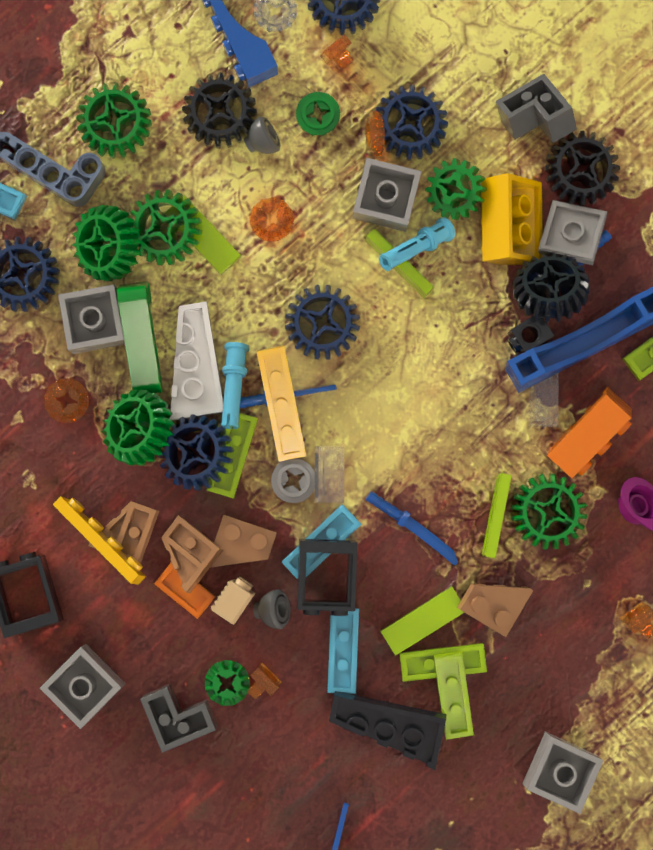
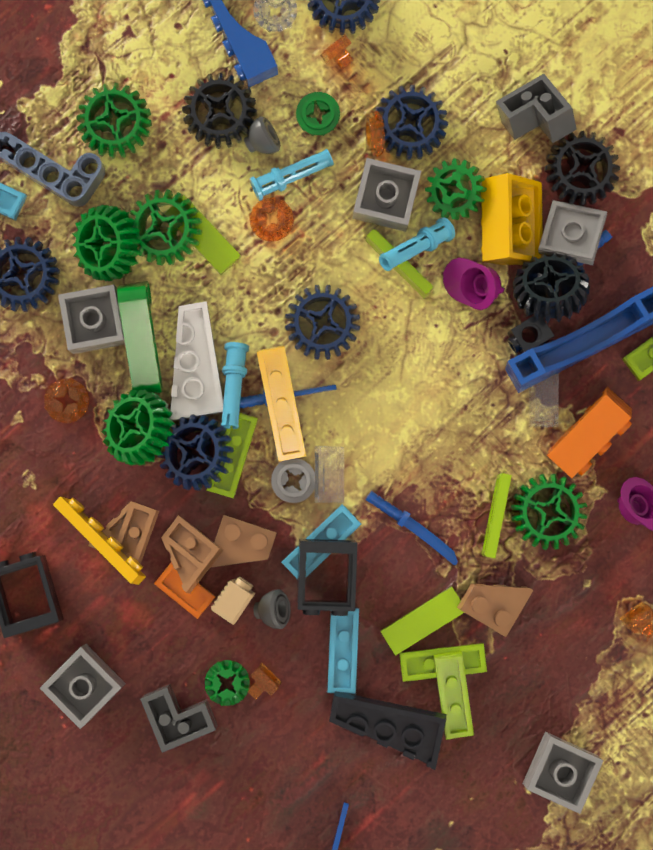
(321, 160): none -> medium azure pin
(472, 283): none -> magenta piece

